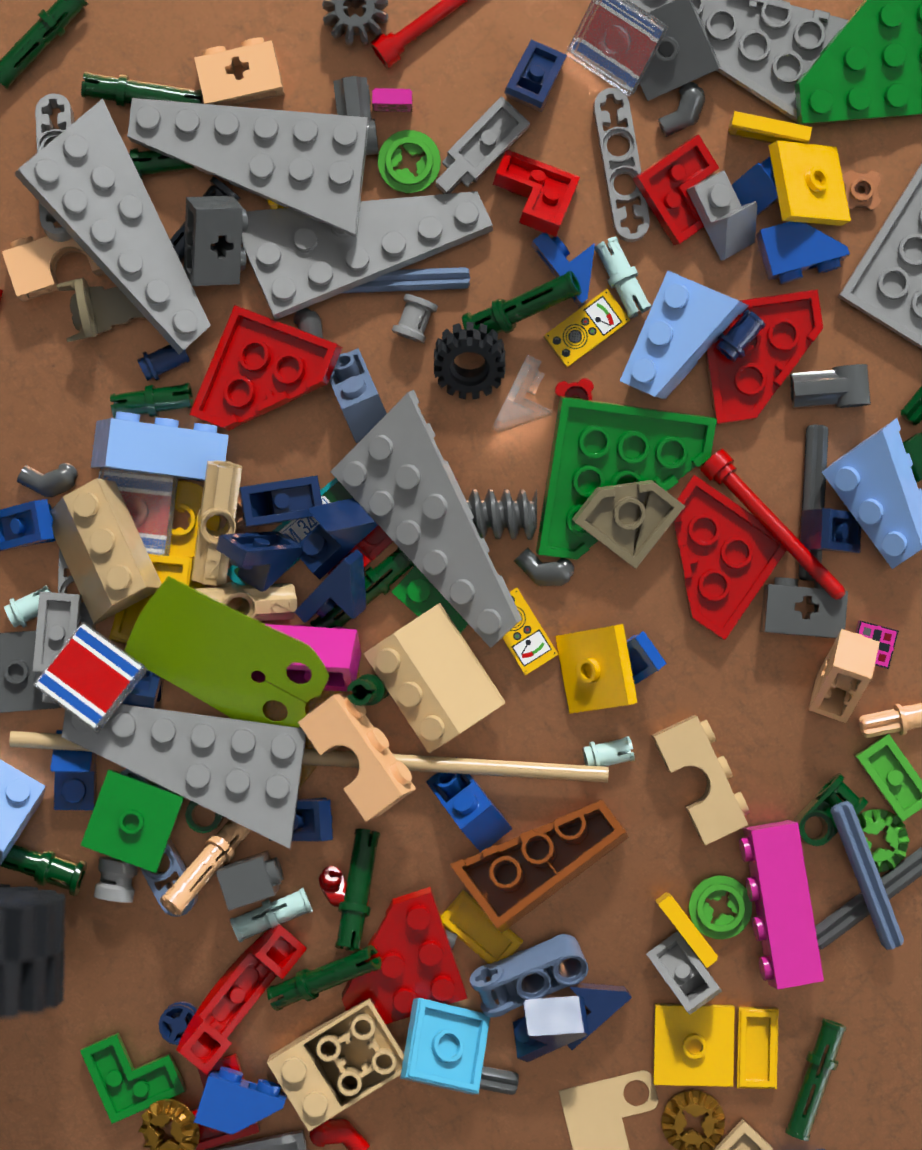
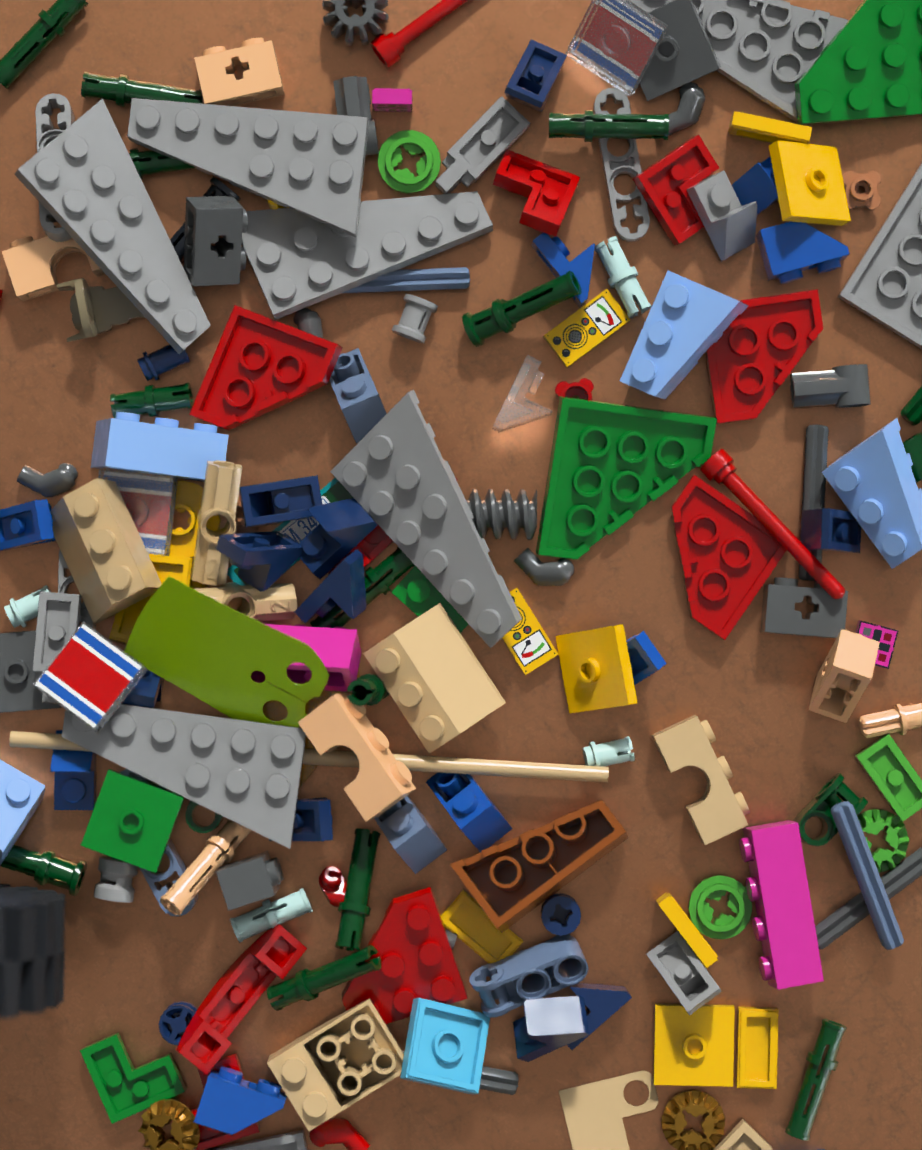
(411, 834): none -> sand blue slope
(469, 379): black tyre -> none
(558, 907): none -> dark blue wheel
(608, 126): none -> dark green pin
(629, 517): dark tan plate -> none
(740, 336): dark blue pin -> none

